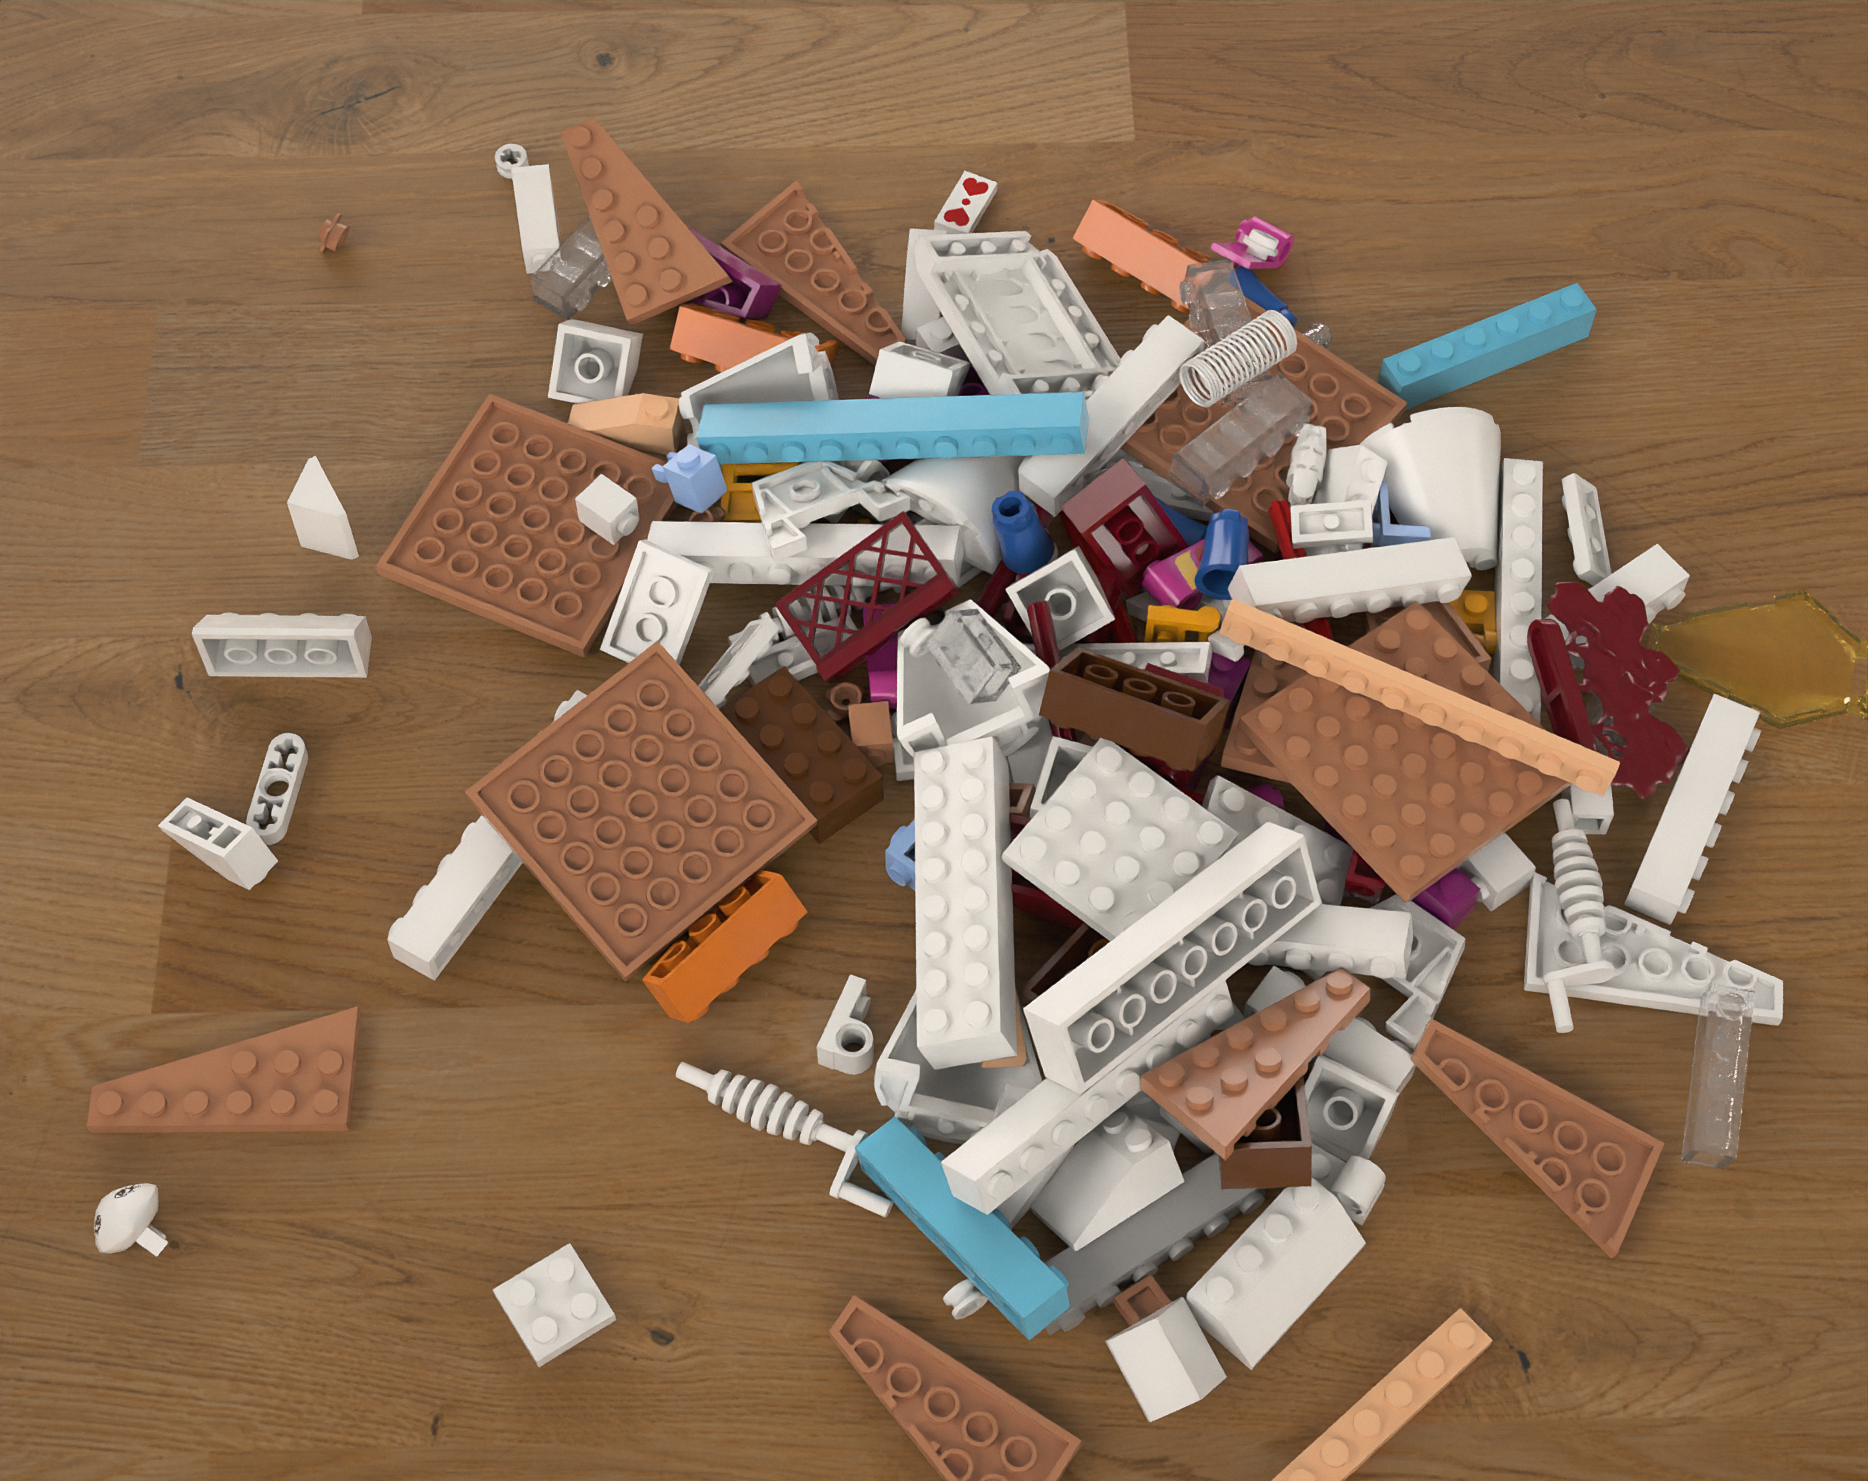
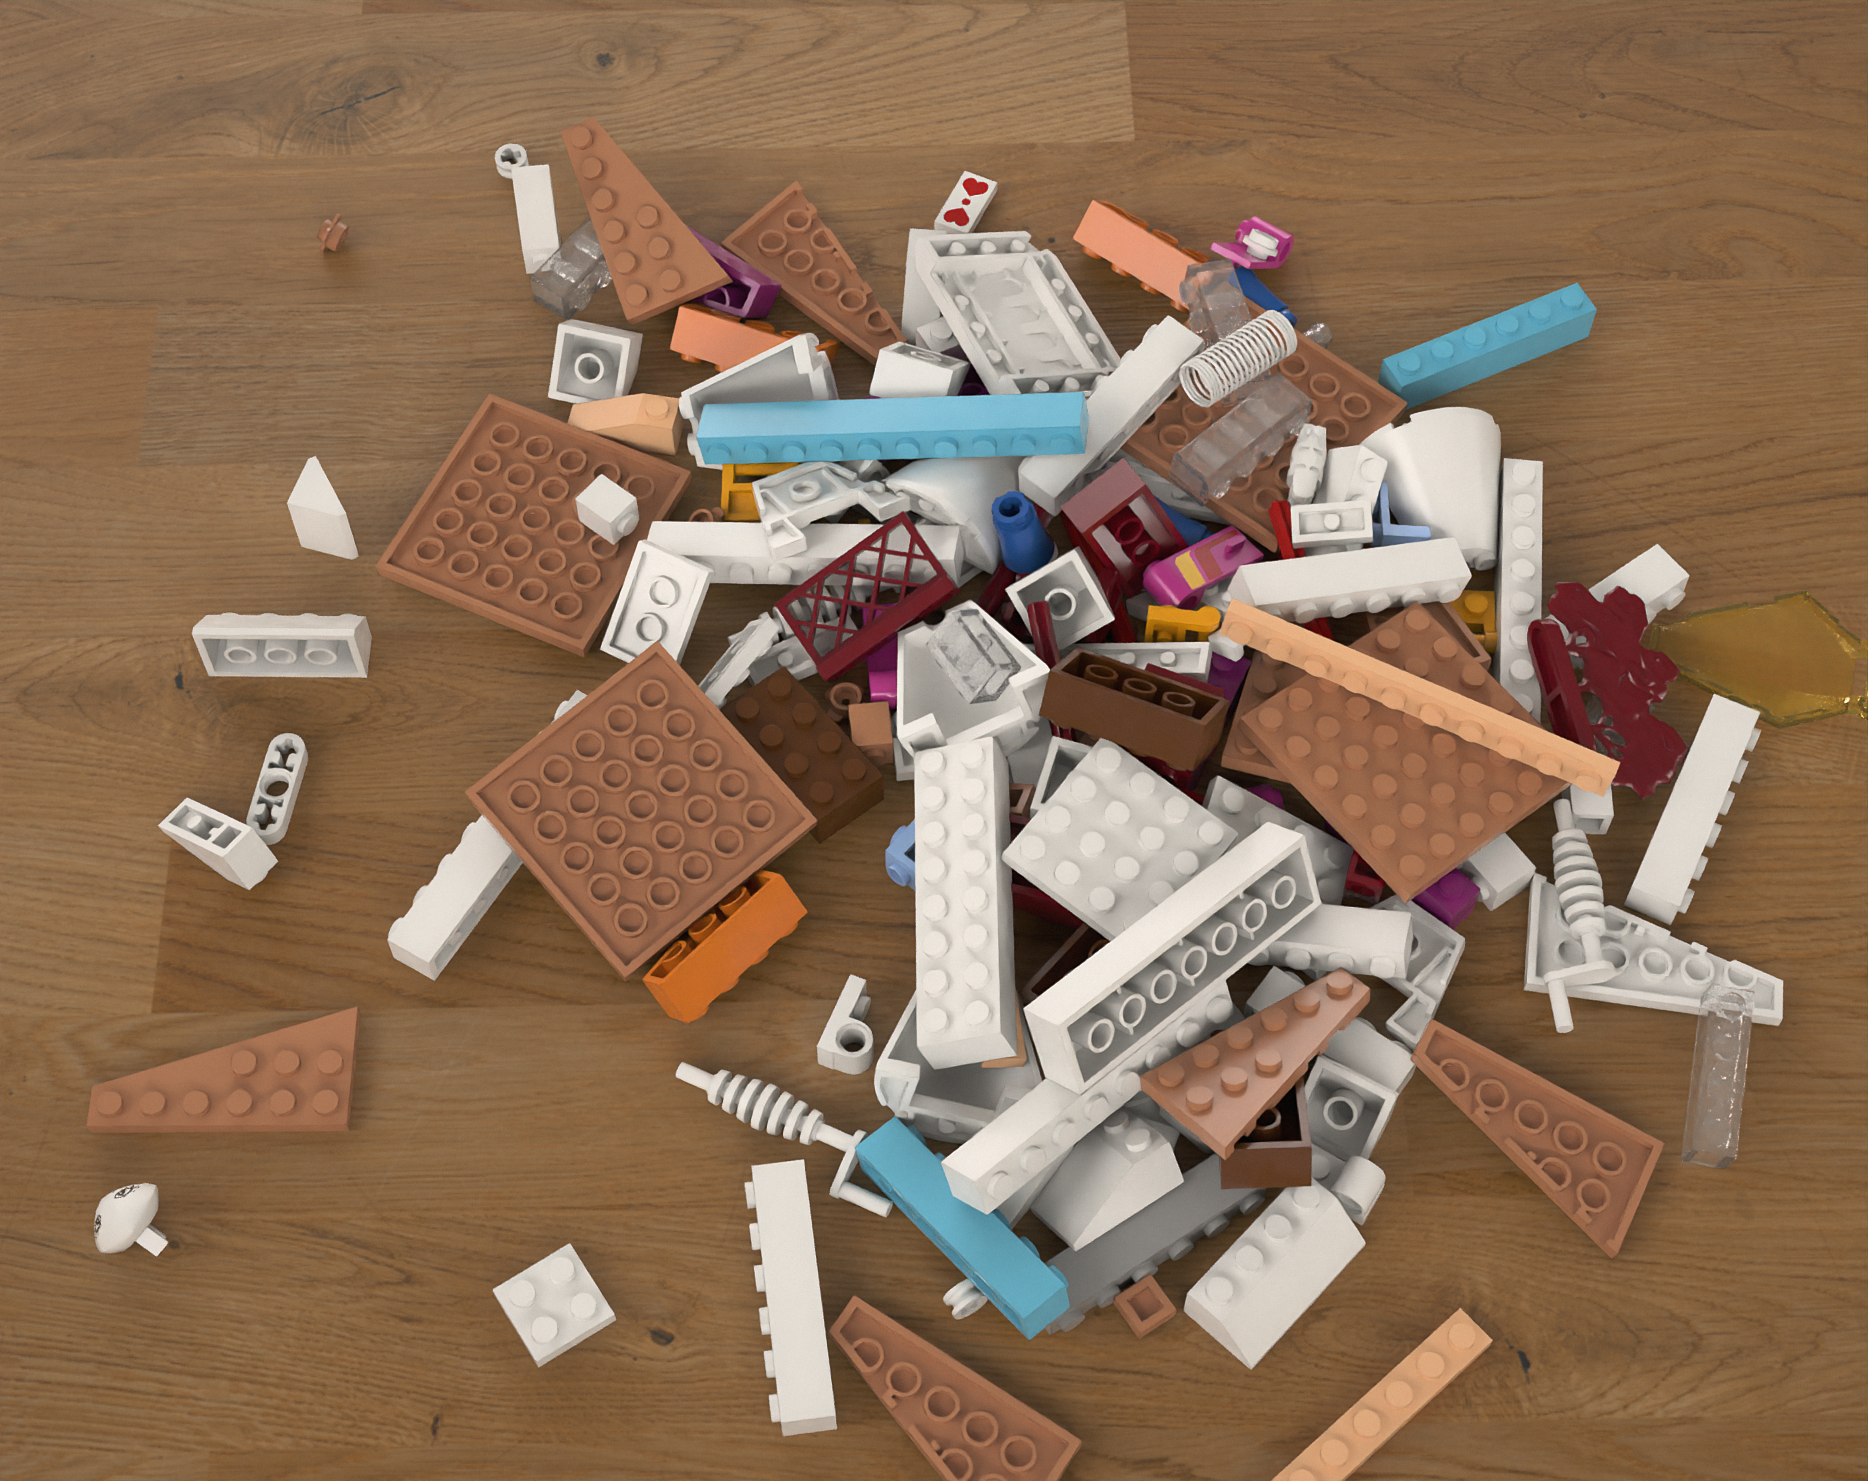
(692, 477): light blue brick -> none
(793, 1299): none -> white brick
(917, 636): white bush -> none
(1166, 1360): white slope -> none
(1222, 553): blue plant -> none
(1585, 529): white plate -> none

